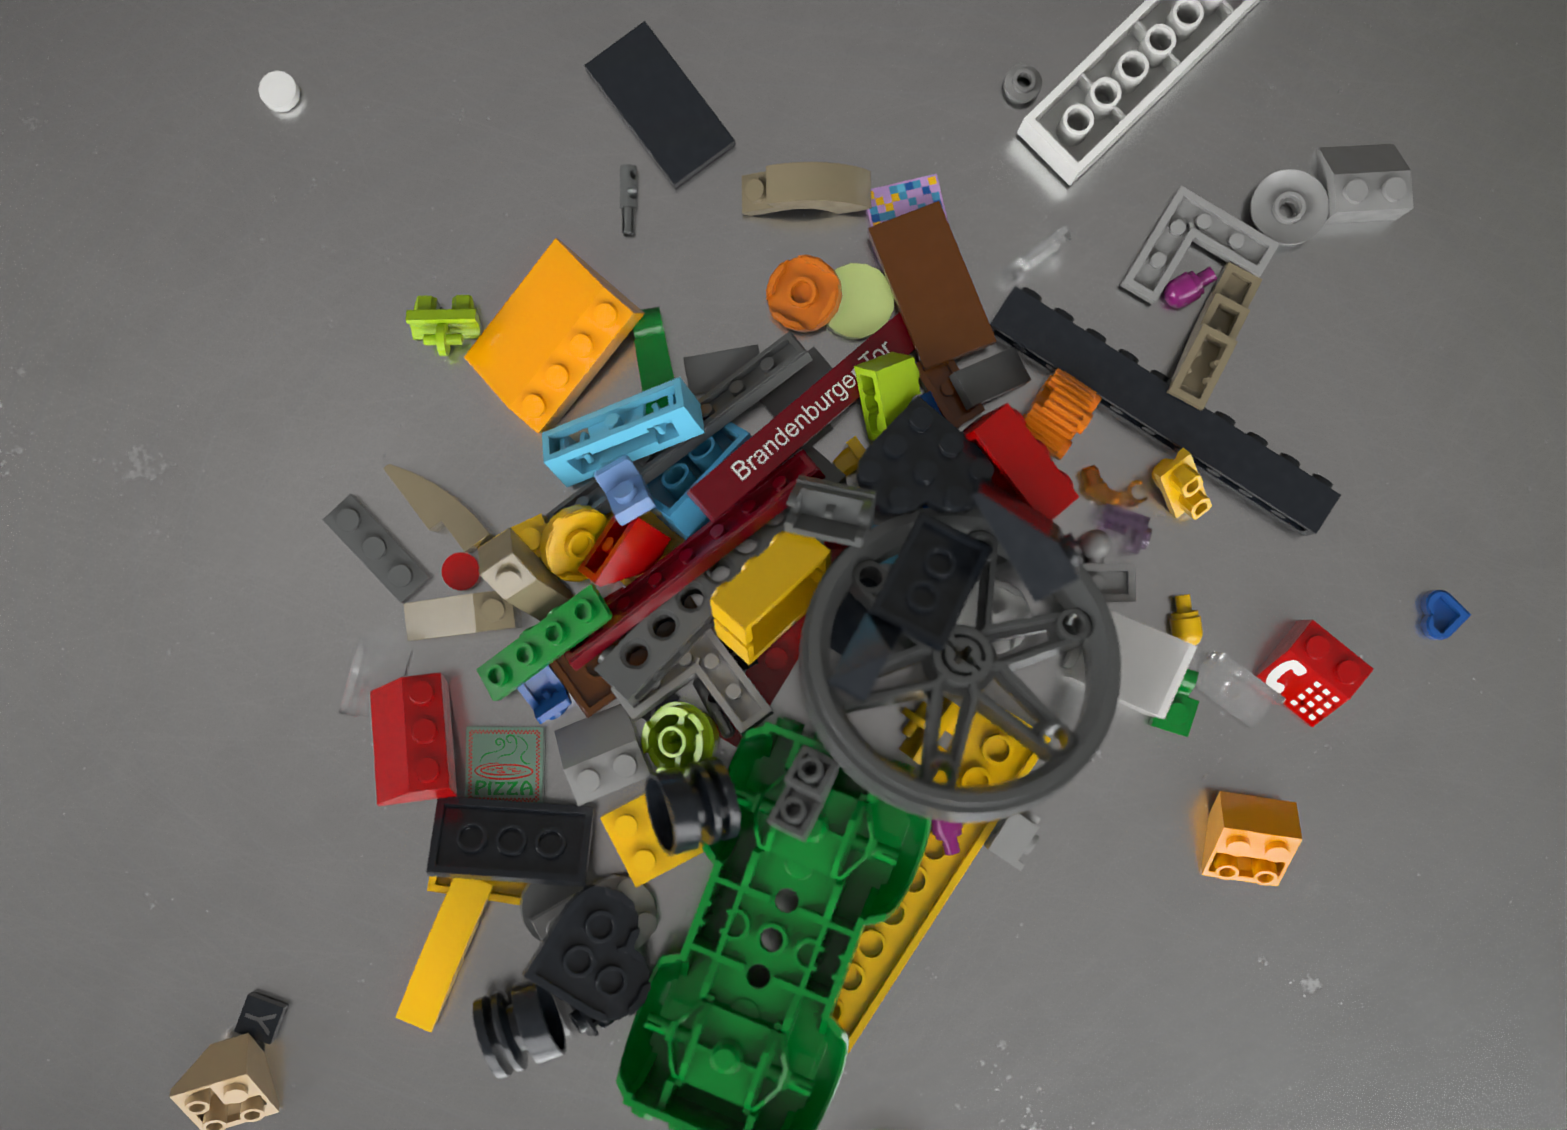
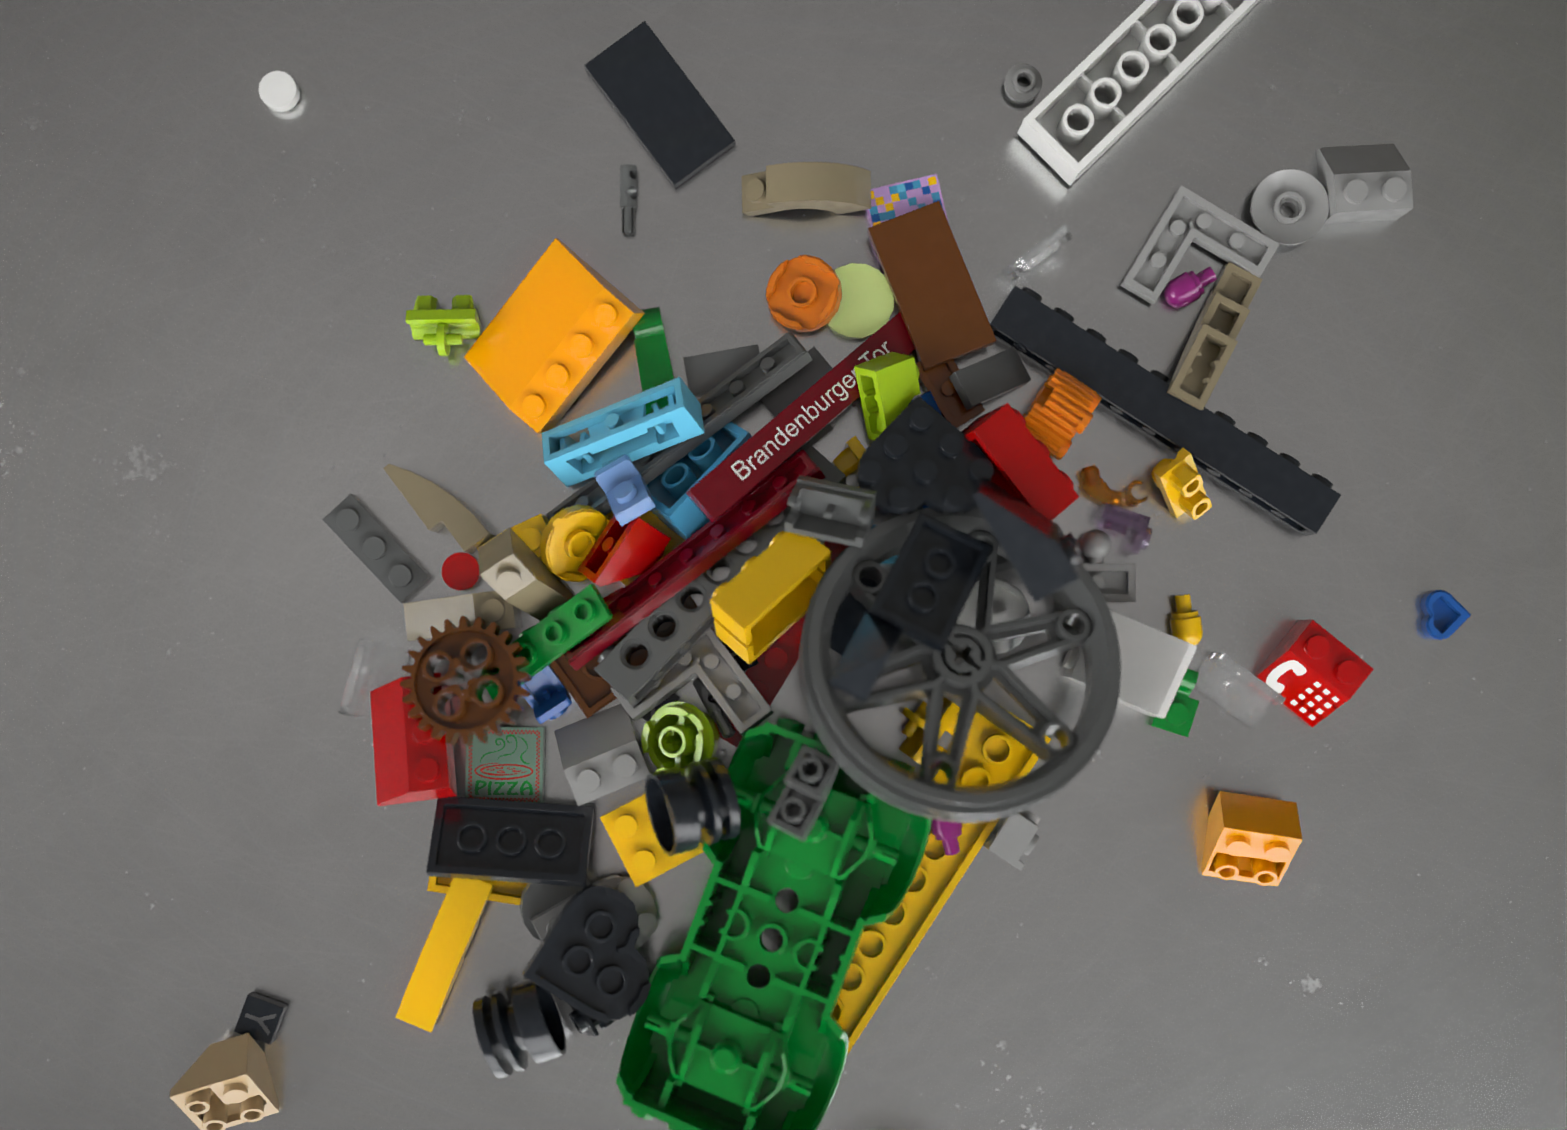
(457, 647): none -> reddish brown gear

